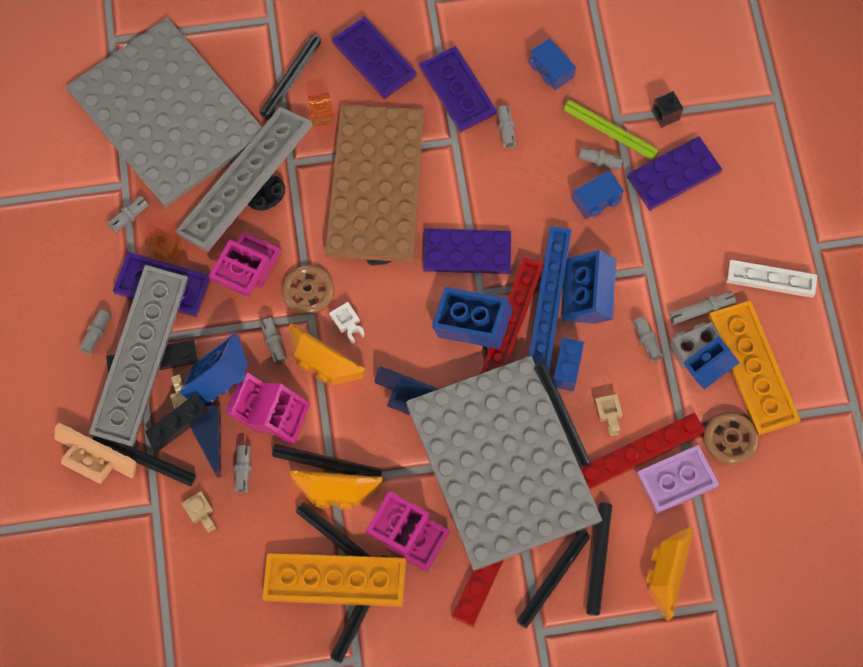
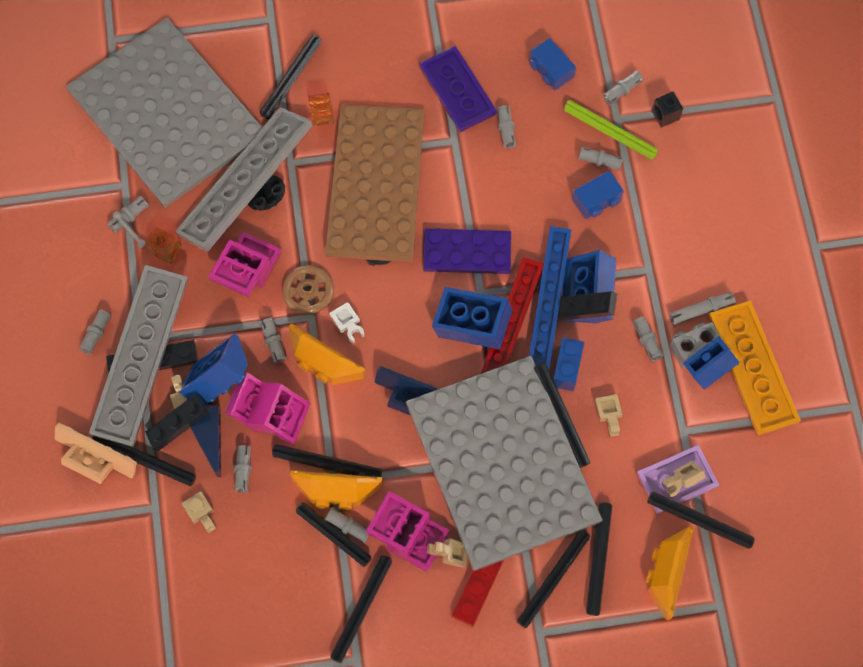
(132, 270): dark purple plate -> none
(140, 242): none -> light grey hinge
(334, 579): light orange plate -> none
(347, 524): none -> light grey pin
(374, 57): dark purple plate -> none
(452, 552): none -> tan plate
(587, 305): none -> black plate
(623, 87): none -> light grey pin
(642, 450): red plate -> none
(674, 173): dark purple plate -> none
(684, 476): none -> tan plate
(701, 520): none -> black axle
(726, 456): medium nougat plate -> none
(772, 278): white plate -> none

